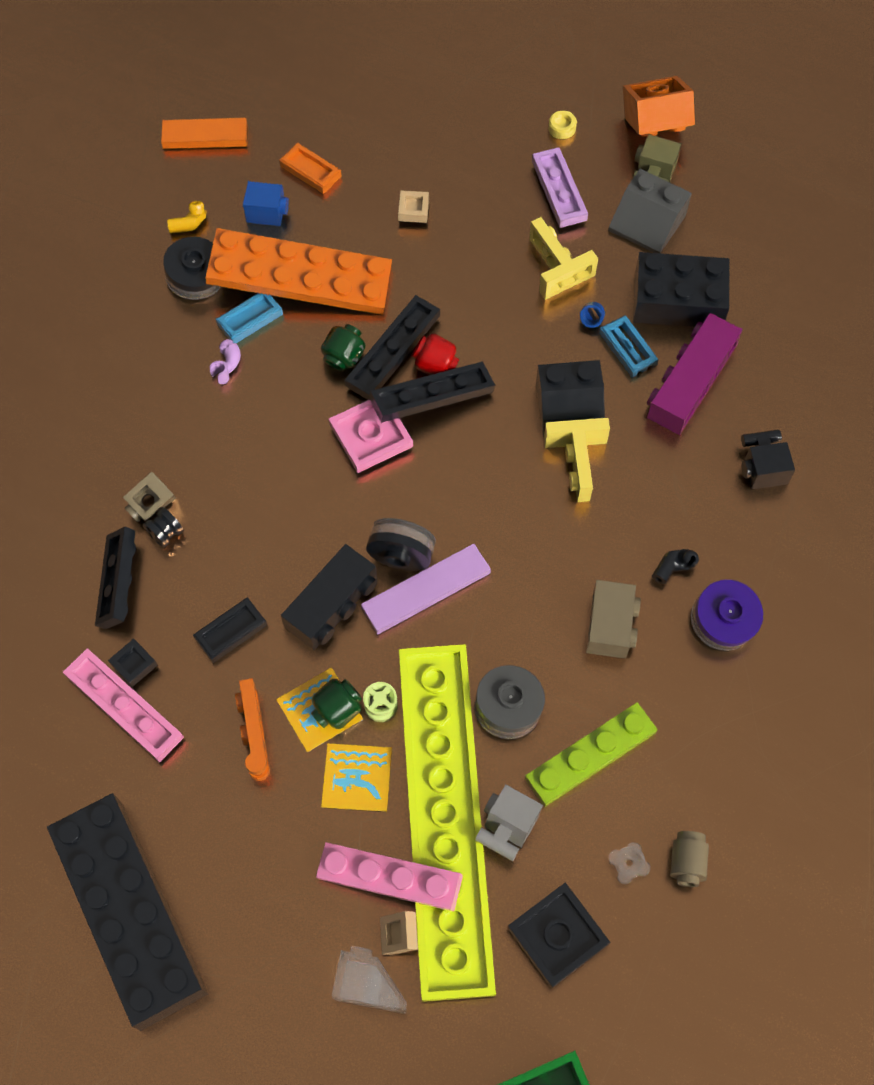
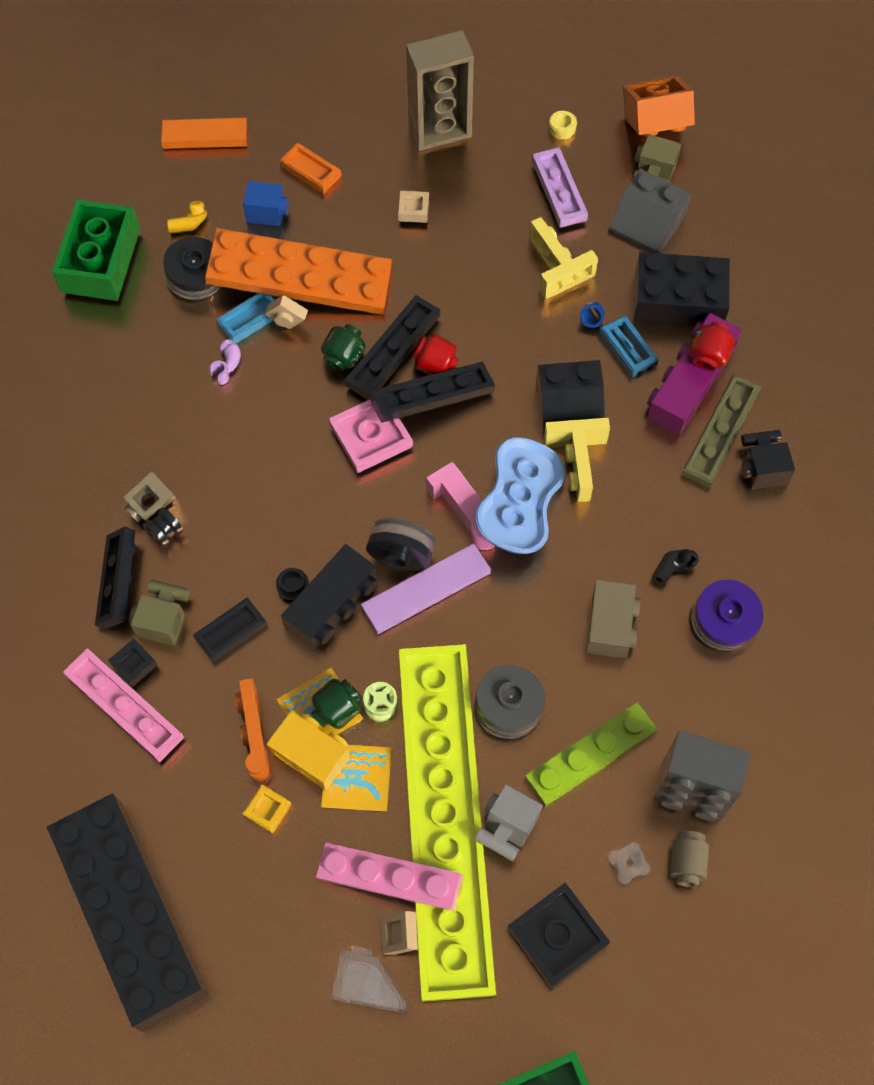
(96, 250): none -> green brick
(159, 617): none -> olive brick
(267, 809): none -> yellow tile
(286, 312): none -> tan plate
(291, 583): none -> black plate
(309, 749): none -> yellow brick
(440, 89): none -> dark tan brick
(460, 497): none -> bright pink leg
(516, 507): none -> light blue plate
(701, 776): none -> dark grey brick
(711, 346): none -> red head
(721, 431): none -> olive tile

